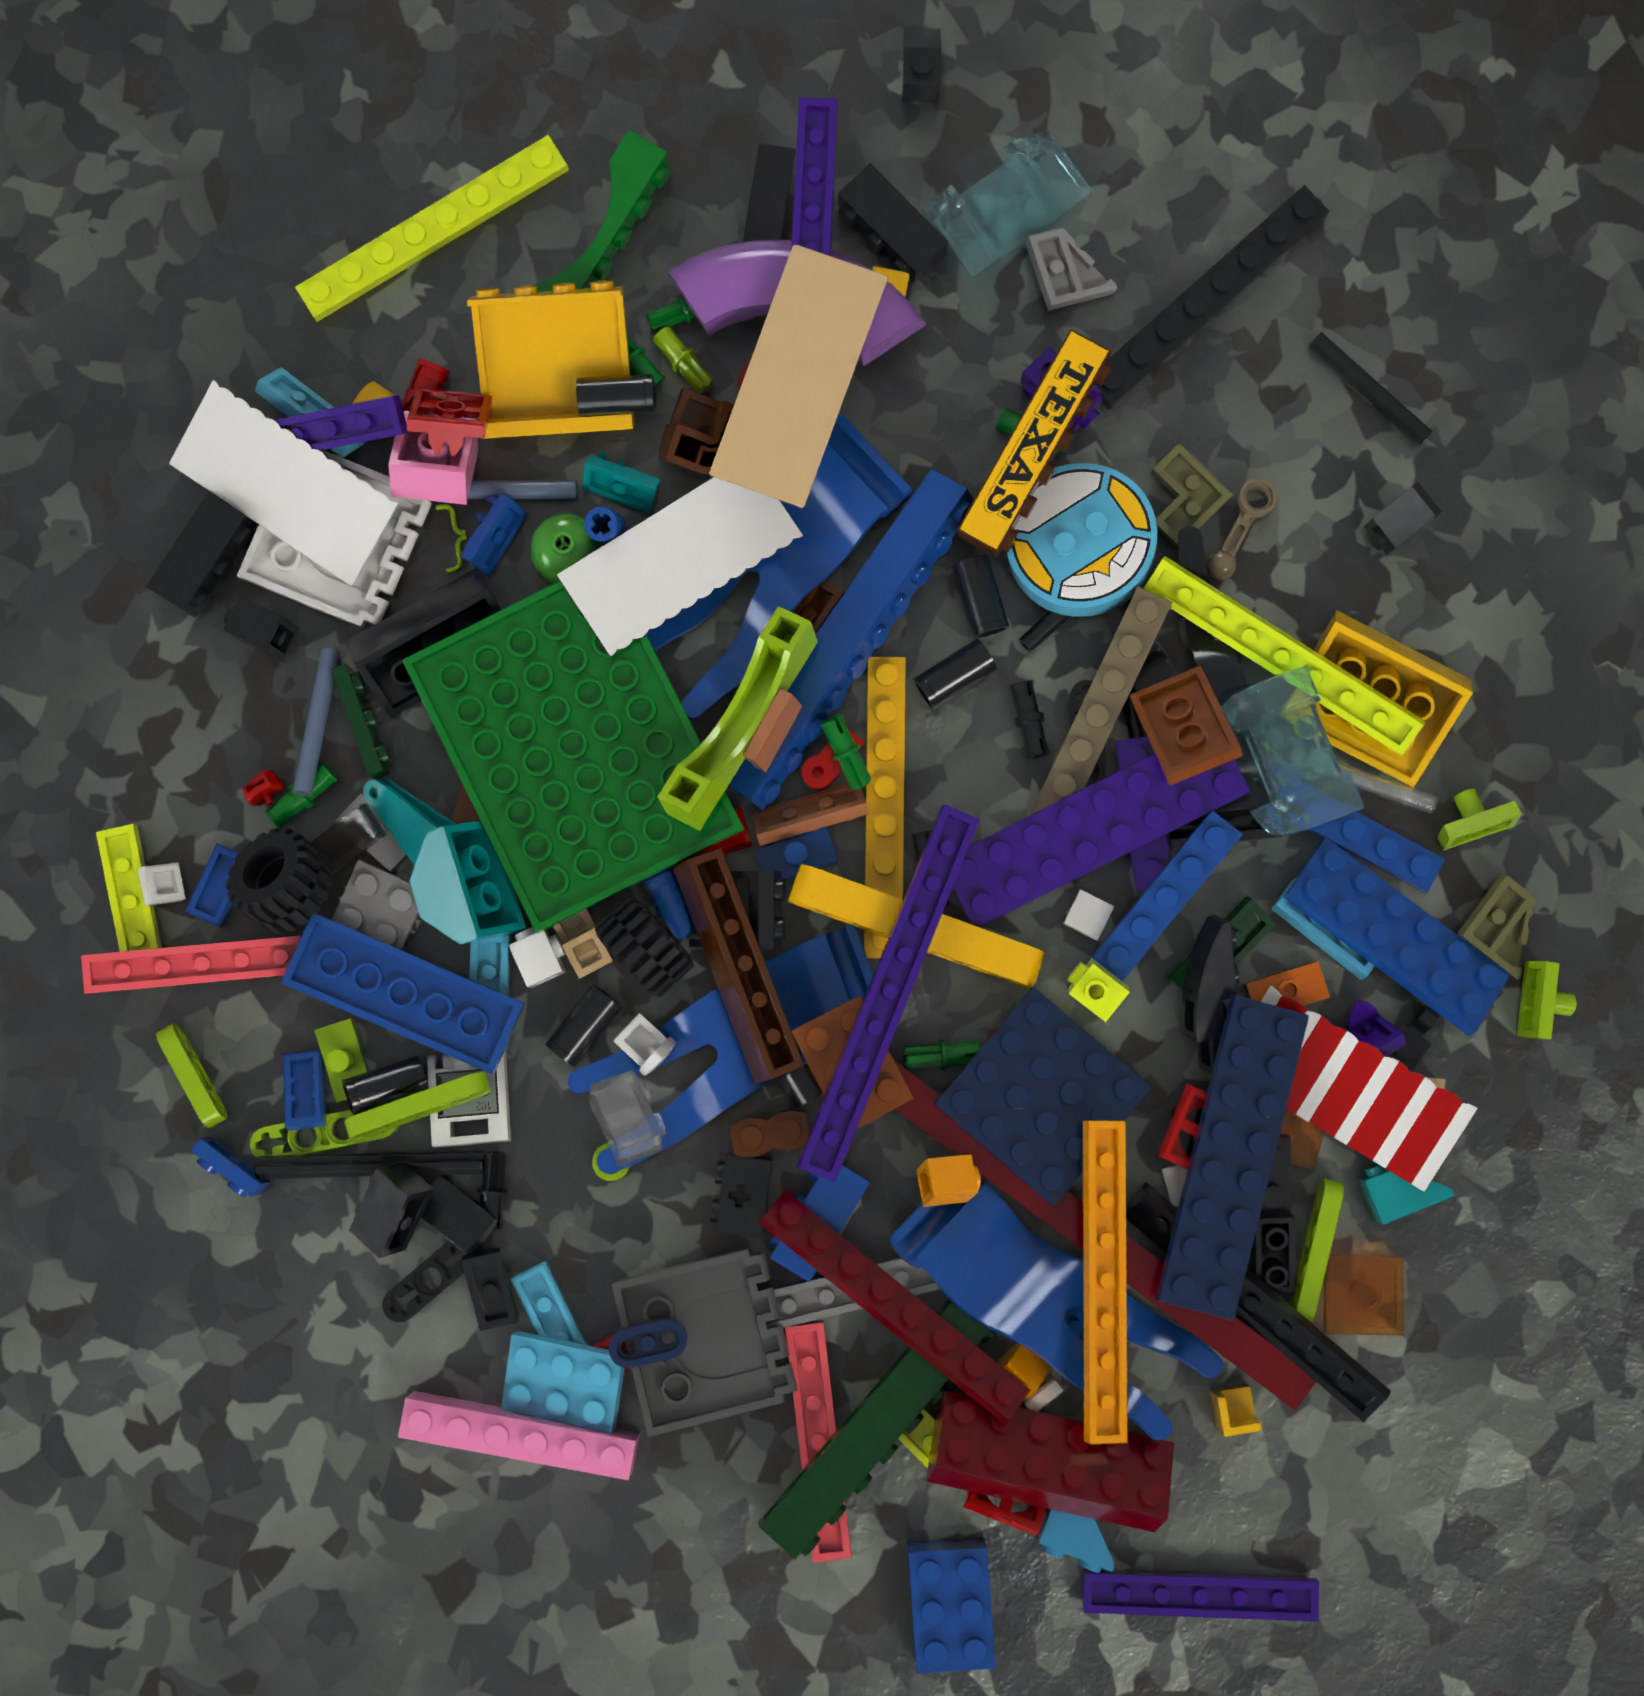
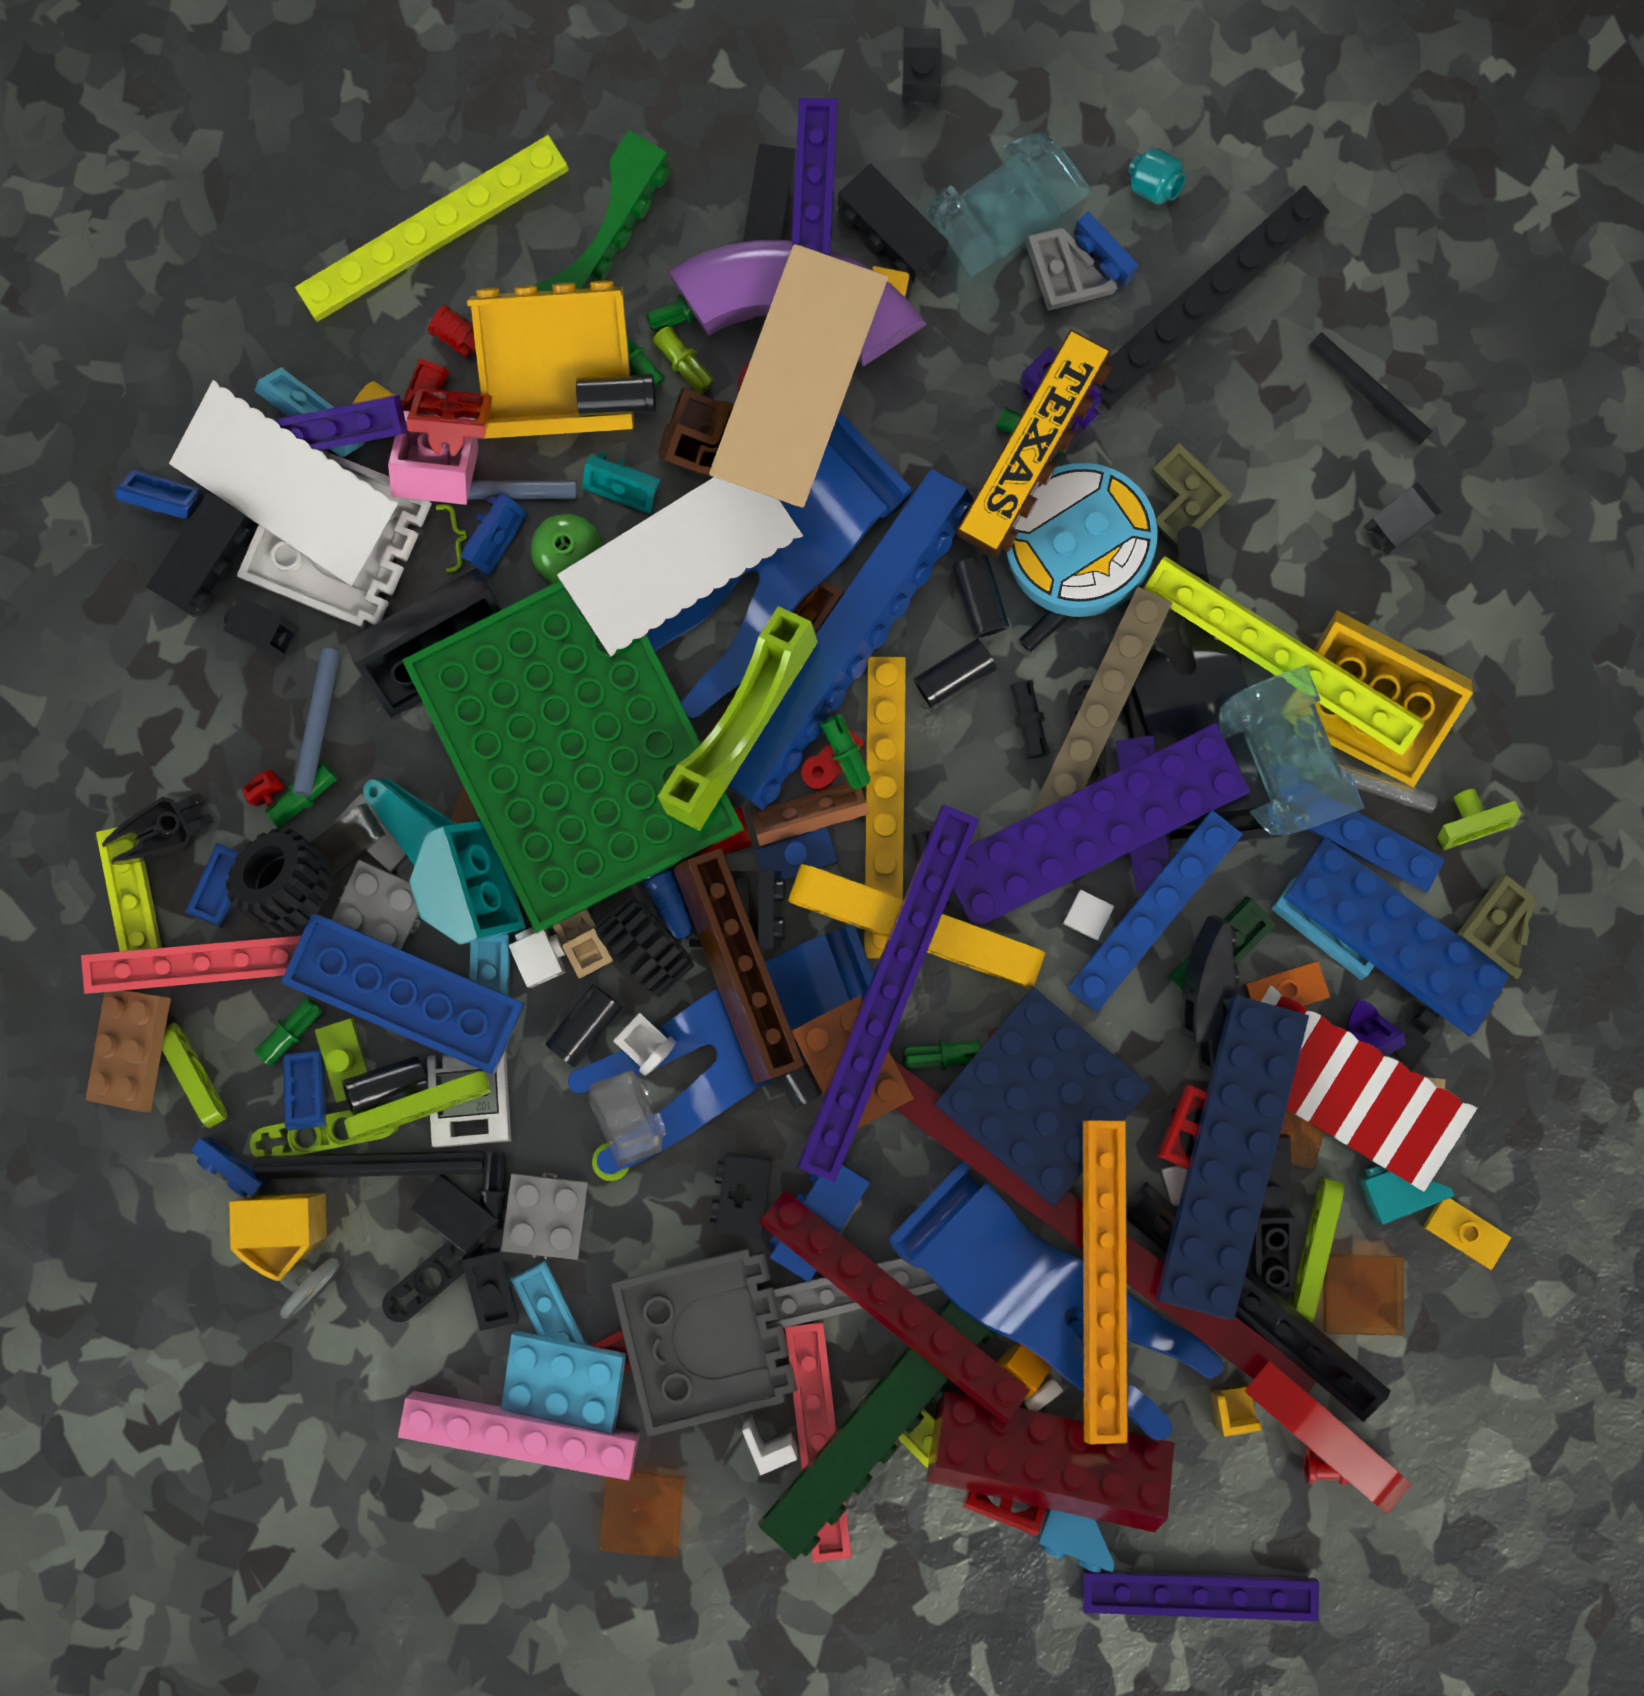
(128, 1050): none -> medium nougat plate
(157, 830): none -> black hinge
(159, 494): none -> blue plate
(161, 884): white tile -> none
(277, 1236): none -> yellow piece
(288, 1031): none -> green axle
(362, 721): dark green plate -> none
(390, 1209): black brick -> none
(453, 330): none -> red hinge
(544, 1216): none -> light grey plate
(601, 519): blue hinge -> none
(642, 1514): none -> clear orange plate
(649, 1345): dark blue plate -> none
(759, 1134): reddish brown brick -> none
(771, 1453): none -> white panel
(772, 730): nougat tile -> none
(948, 1180): light orange brick -> none
(951, 1605): blue brick -> none
(1095, 239): none -> blue plate
(1097, 988): neon yellow brick -> none
(1157, 175): none -> teal head
(1185, 725): dark orange plate -> none
(1222, 562): dark tan piece -> none
(1317, 1469): none -> red bush
(1328, 1437): none -> red piece
(1467, 1232): none -> yellow plate
(1542, 1000): lime tile -> none

